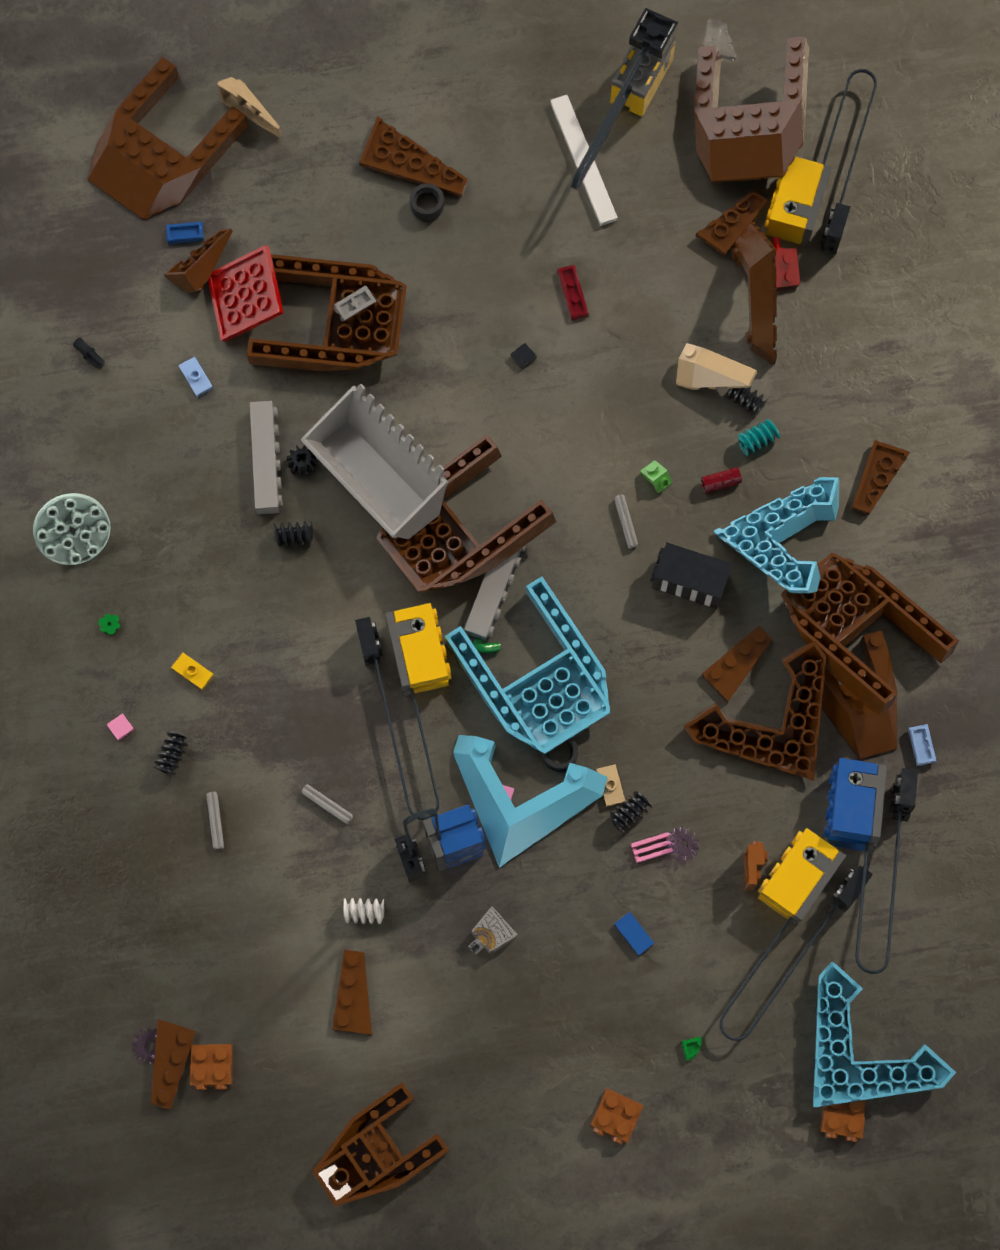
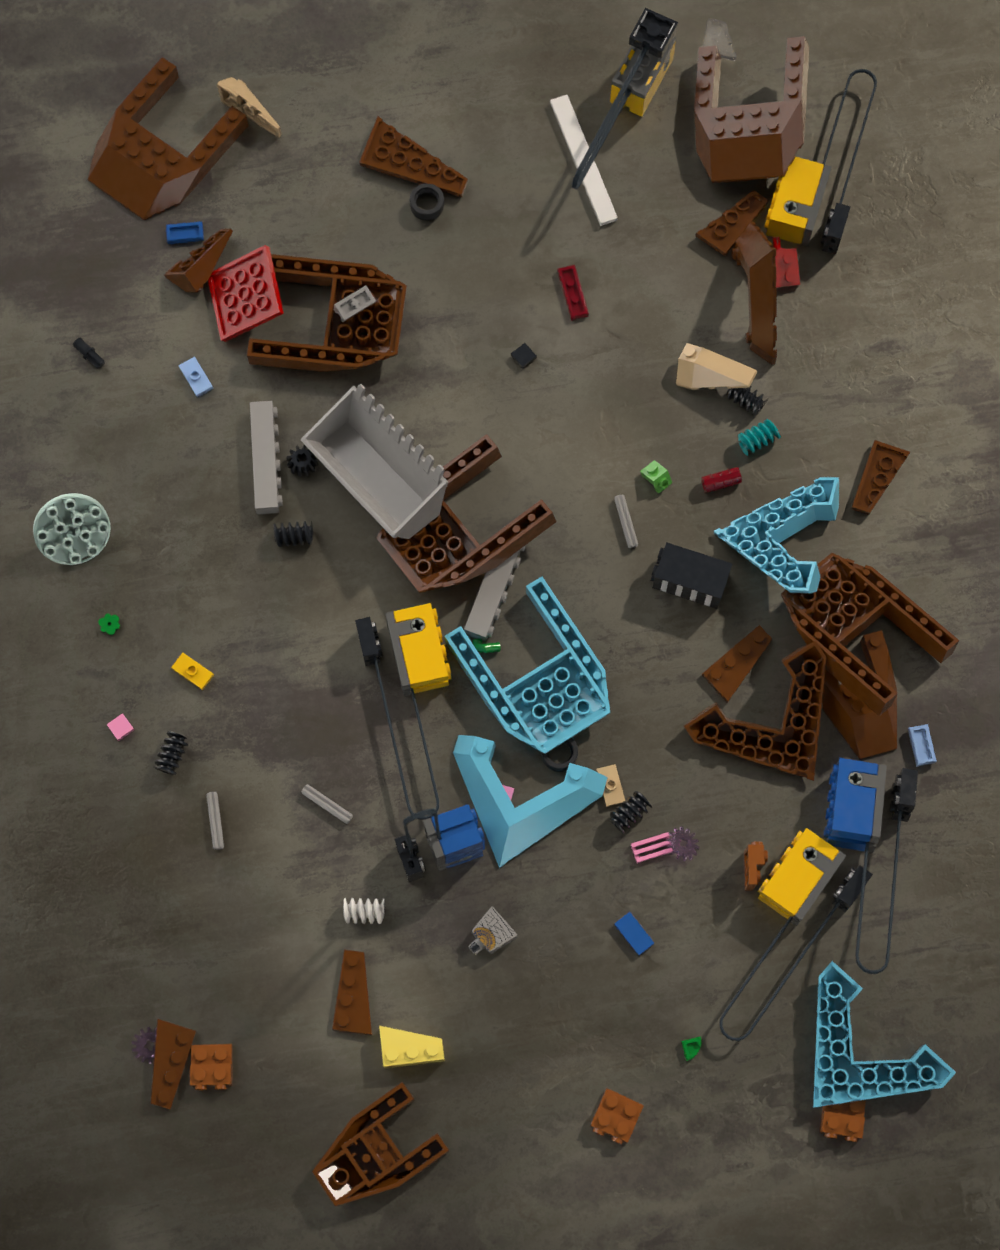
(409, 1048): none -> light yellow wedge

